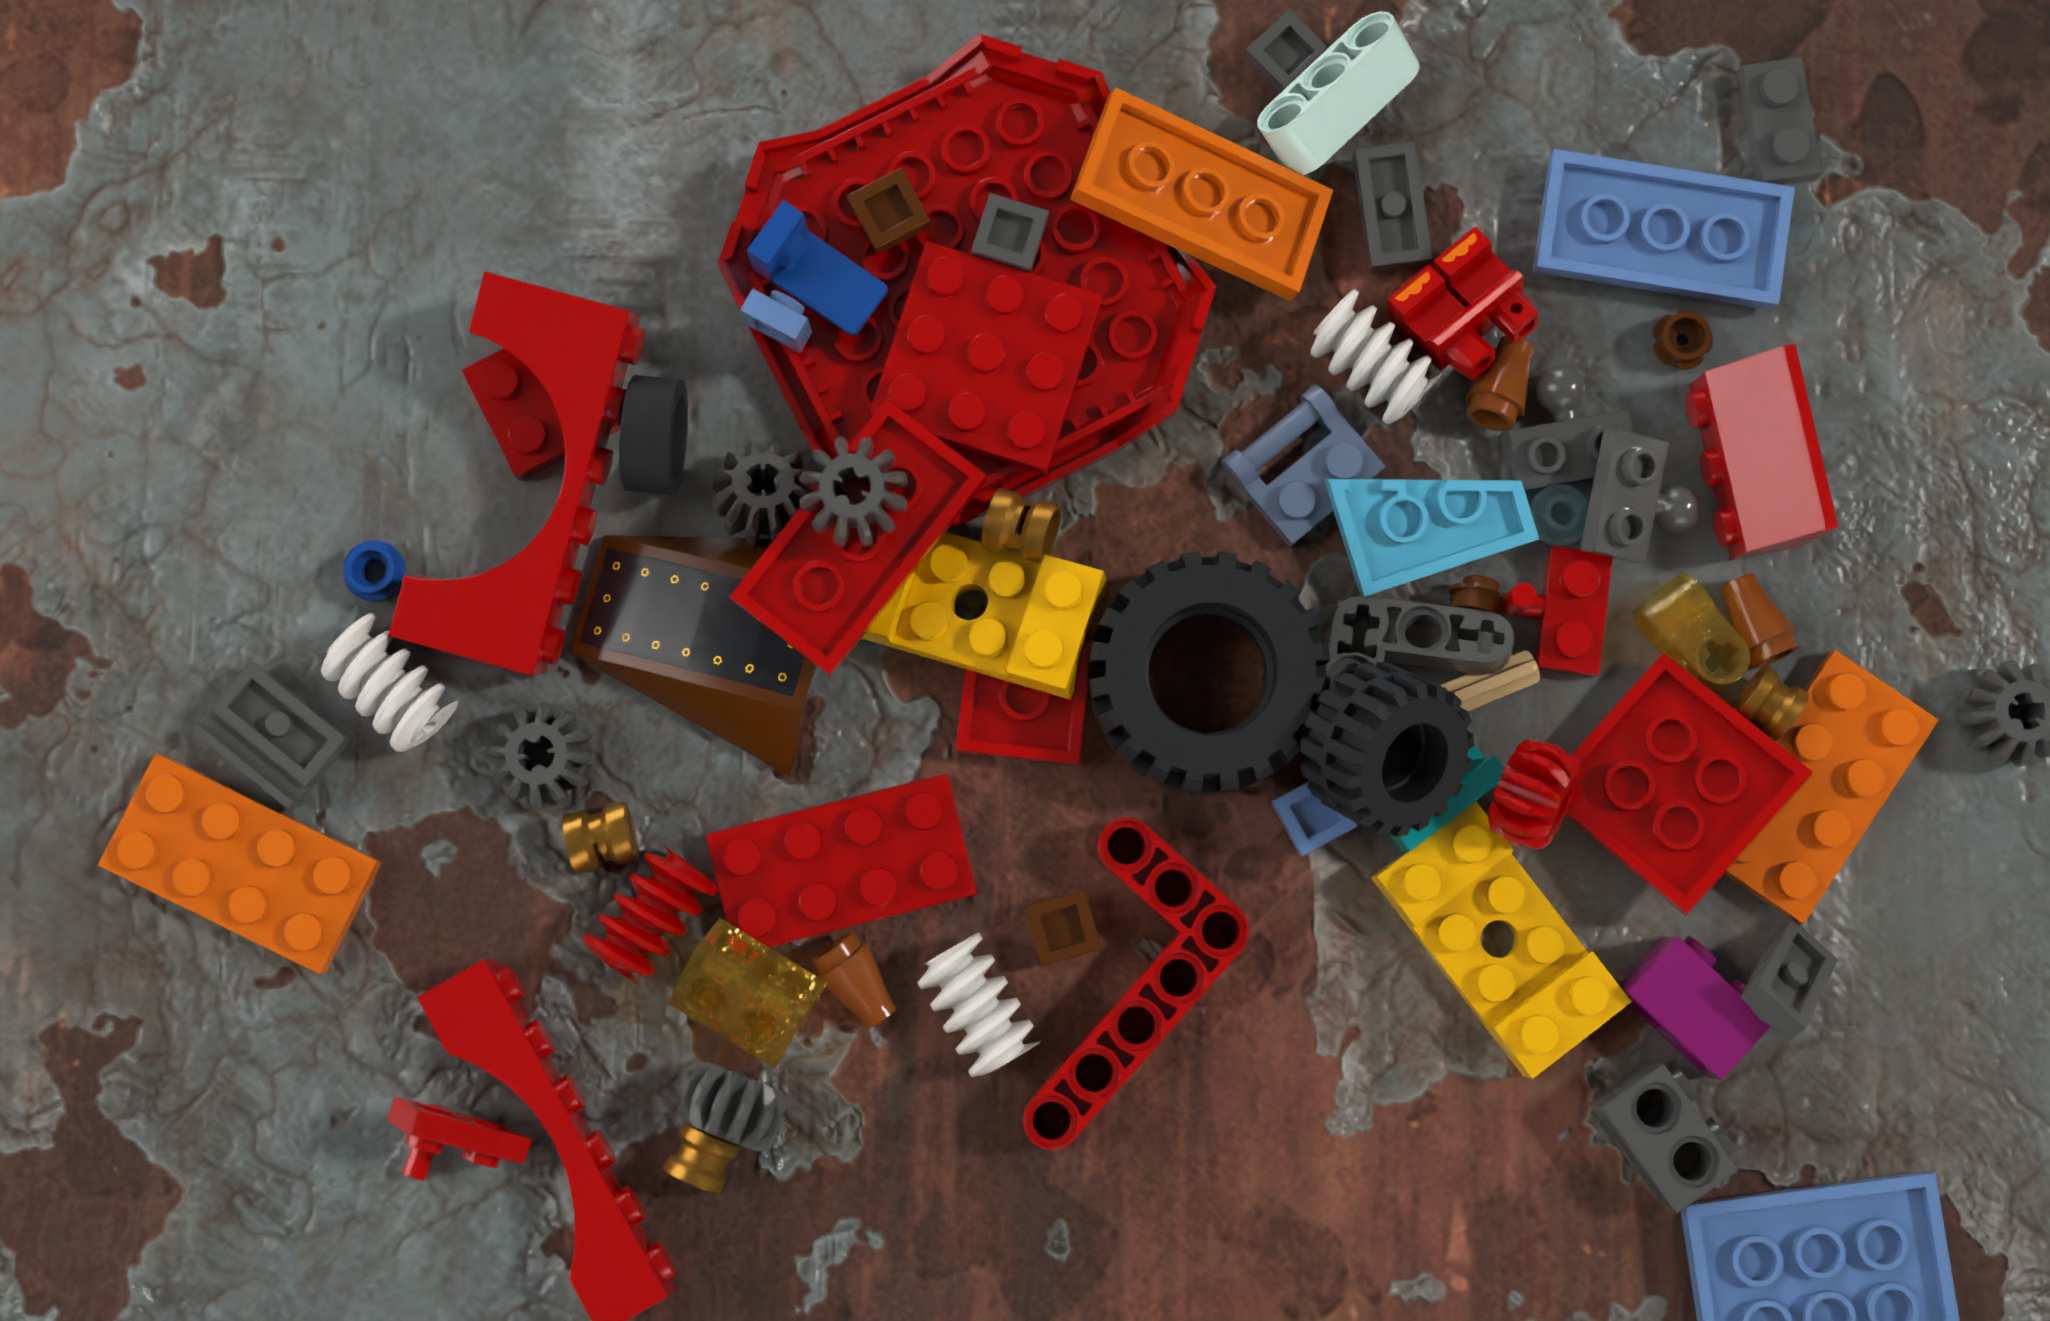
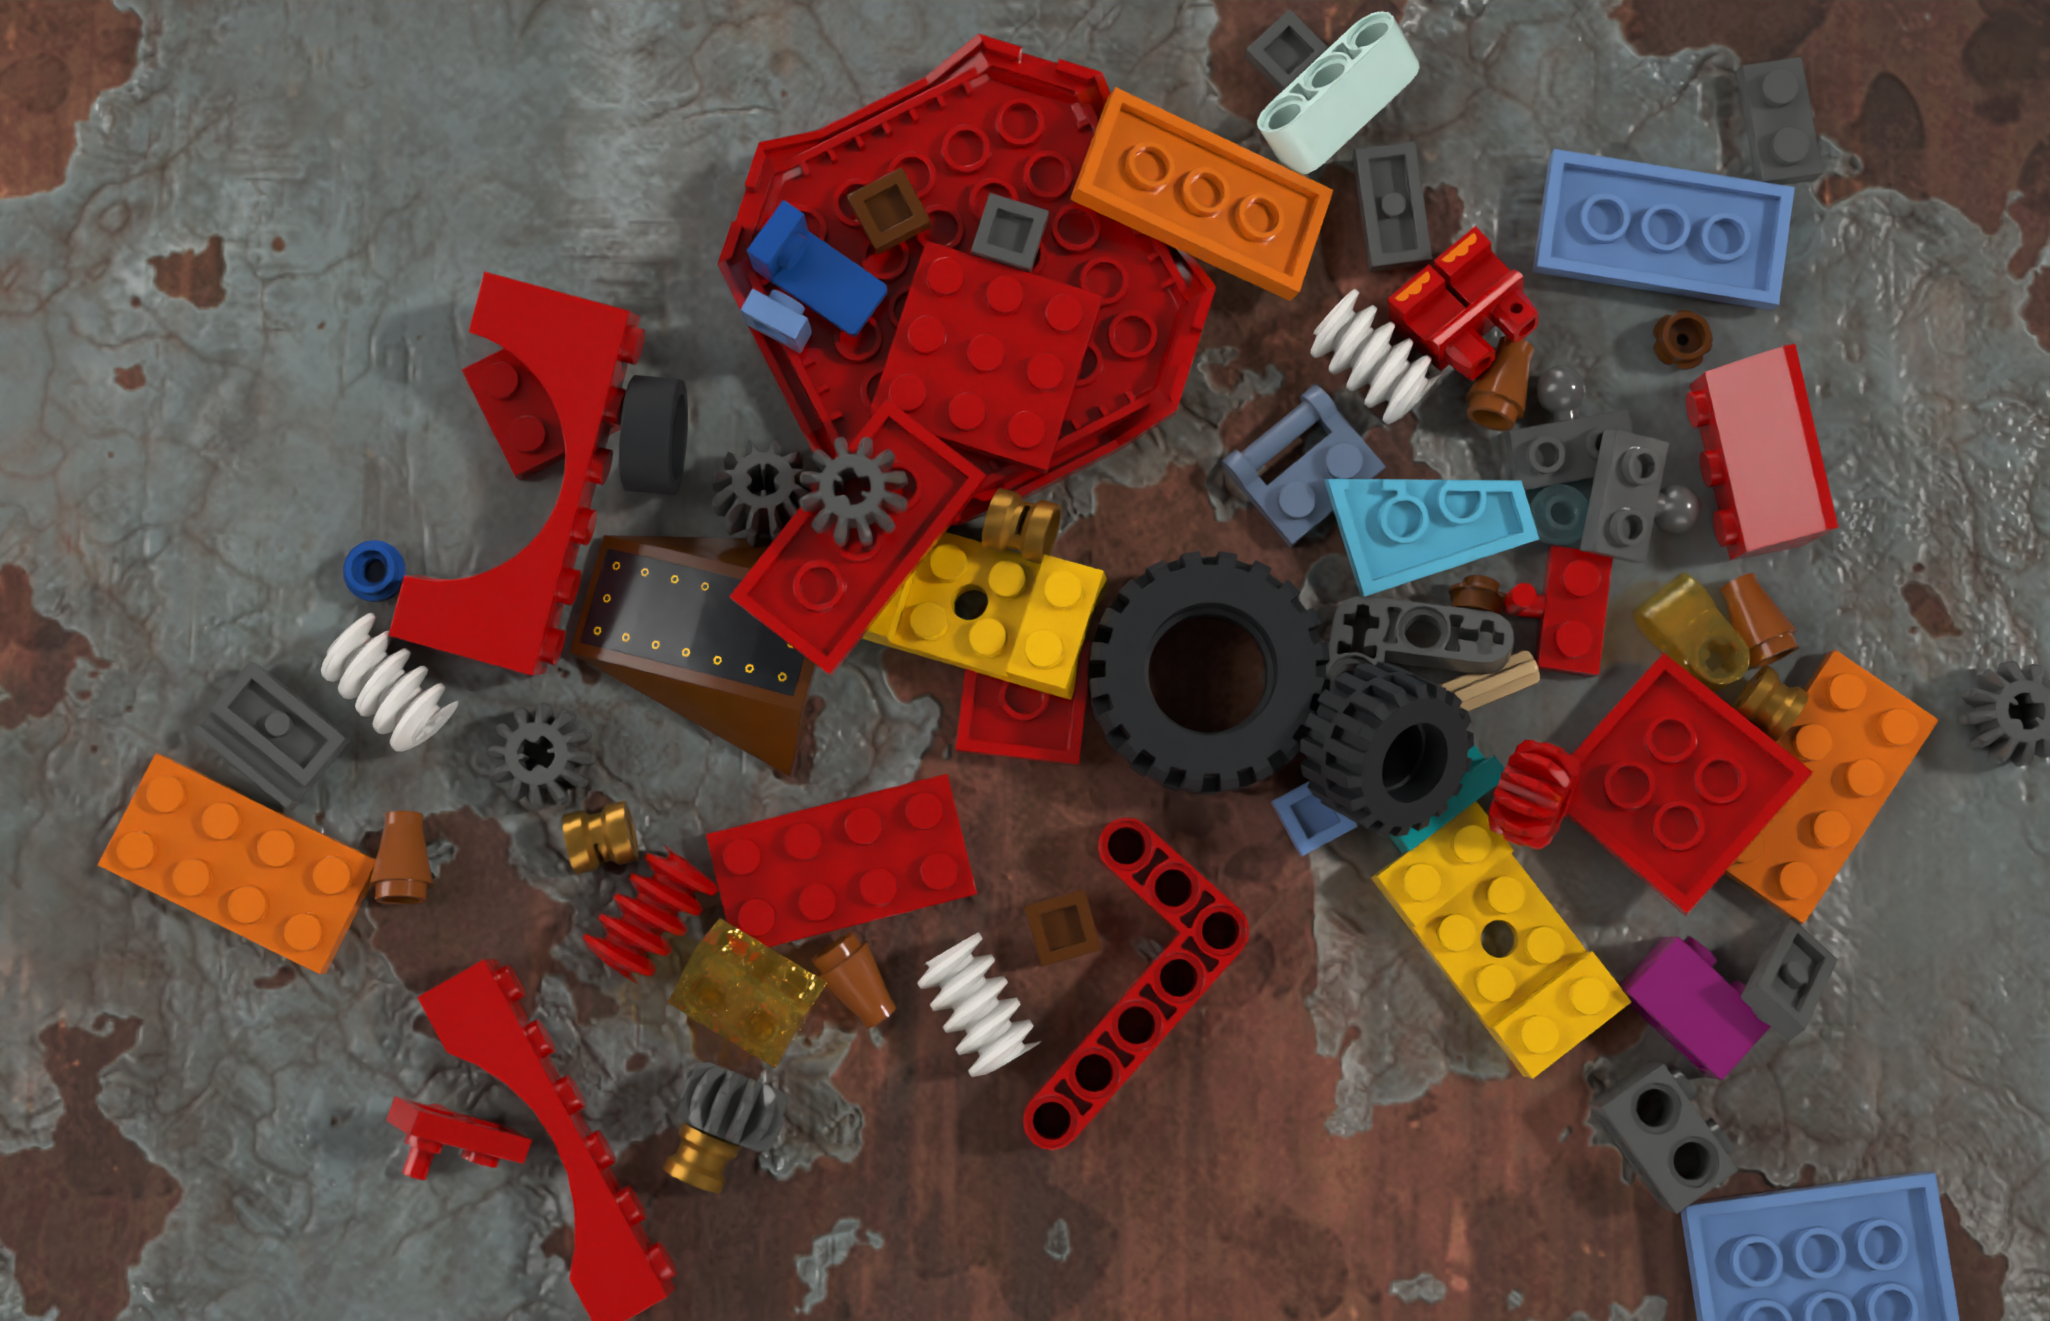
(402, 861): none -> dark orange cone

